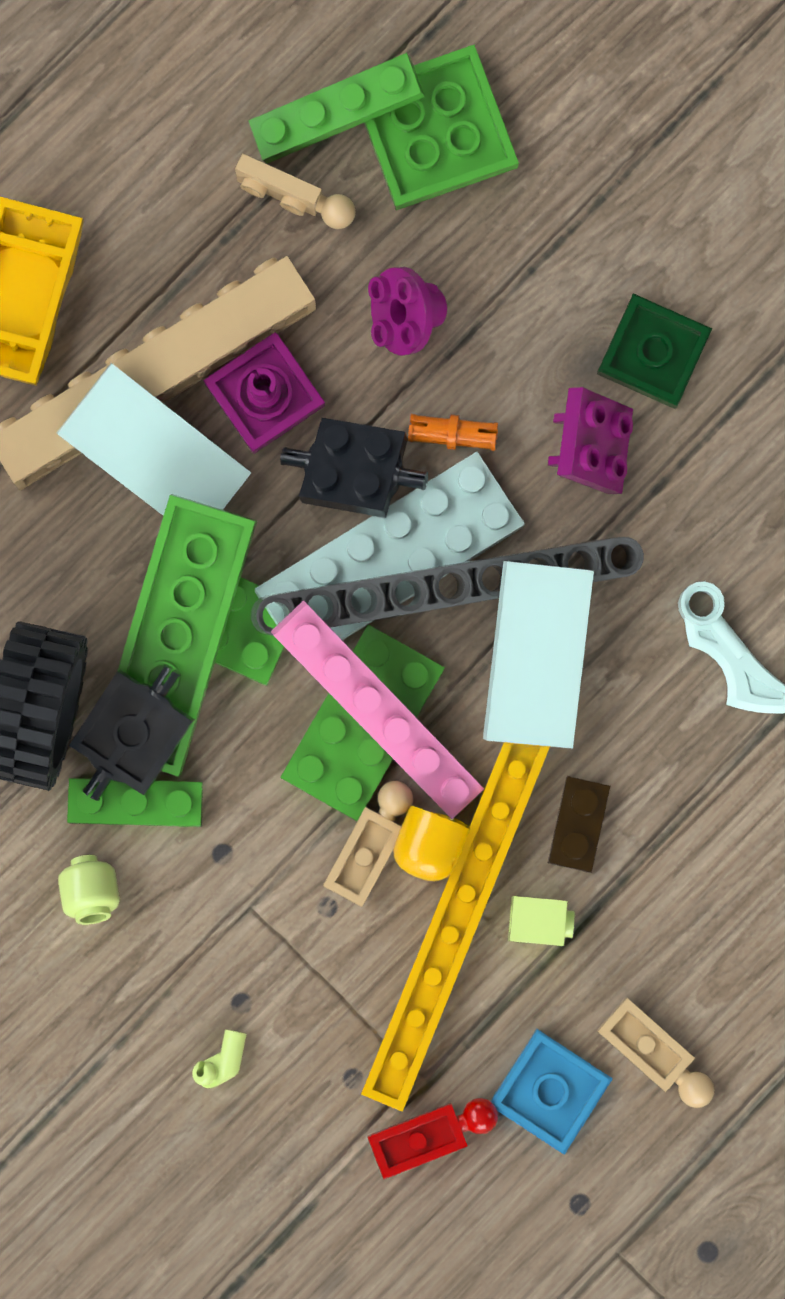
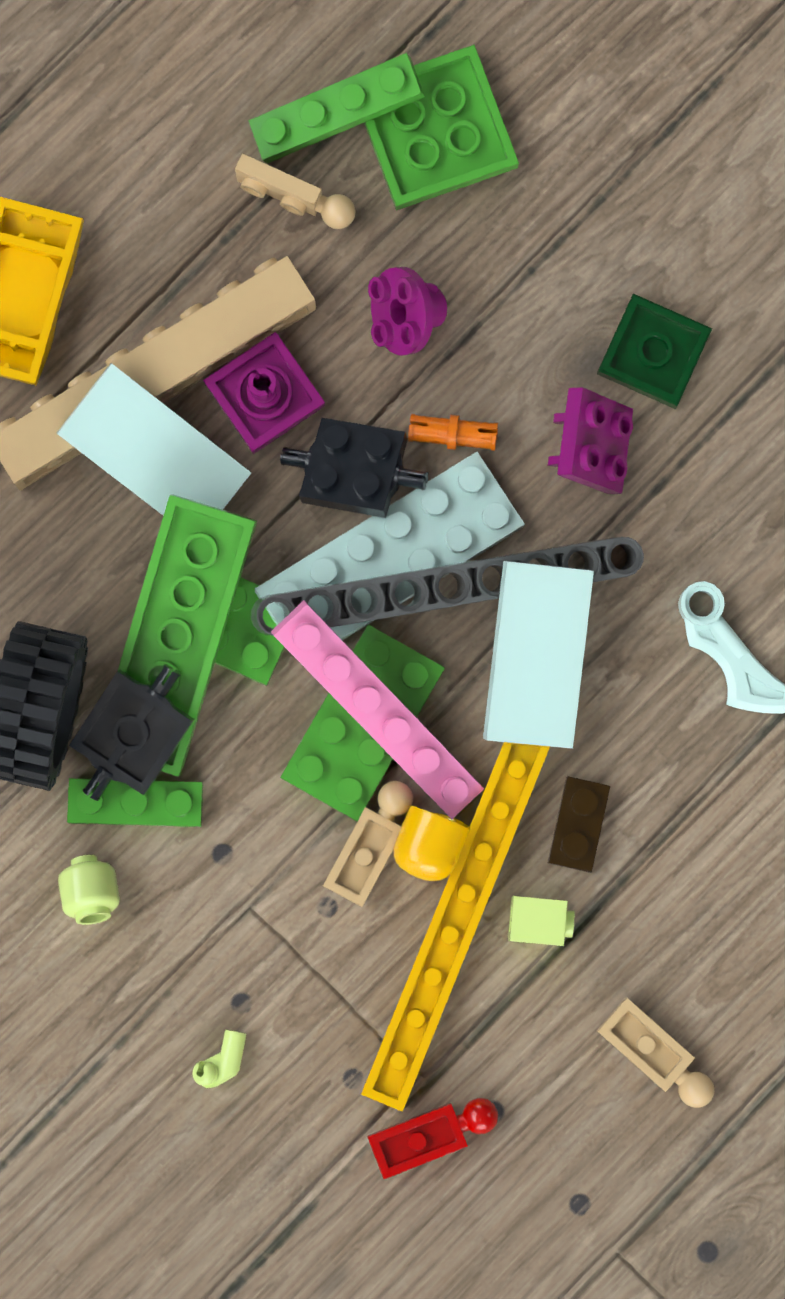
(550, 1091): dark azure tile -> none

